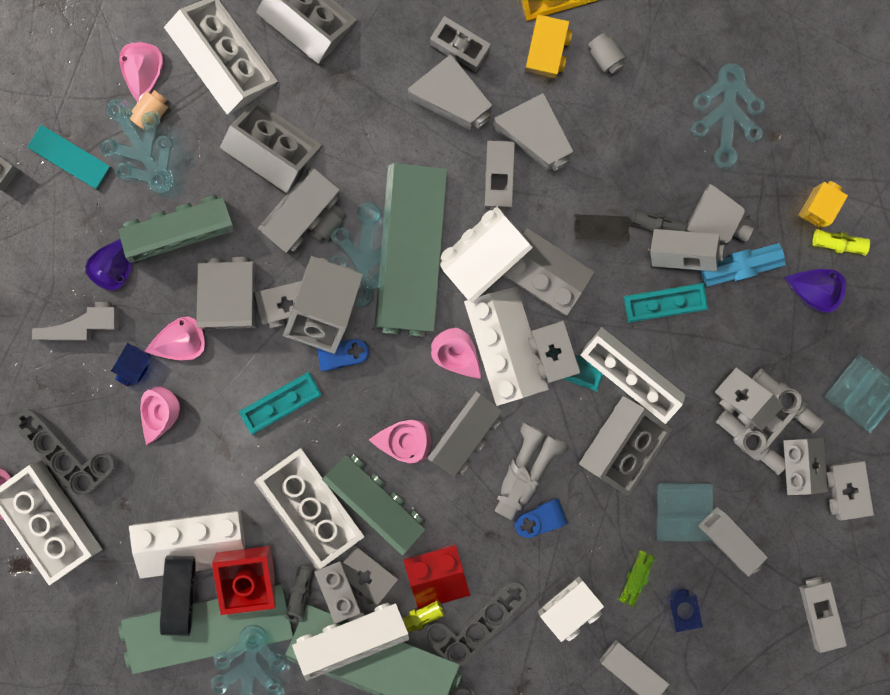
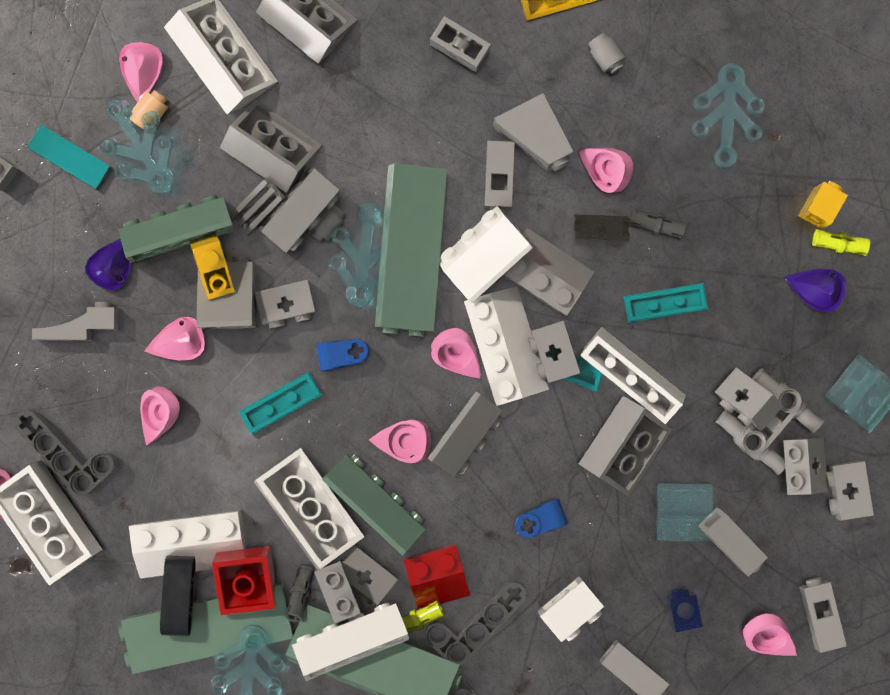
(132, 365): clear blue brick -> none
(212, 266): none -> yellow slope
(242, 220): none -> light grey tile
(323, 304): light grey slope -> none
(452, 95): light grey slope -> none
(519, 484): light grey piece -> none
(547, 46): yellow brick -> none
(608, 167): none -> bright pink piece
(637, 578): clear neon green pin -> none
(686, 250): light grey brick -> none
(719, 215): light grey torso -> none
(745, 265): dark azure piece -> none
(769, 636): none -> bright pink piece

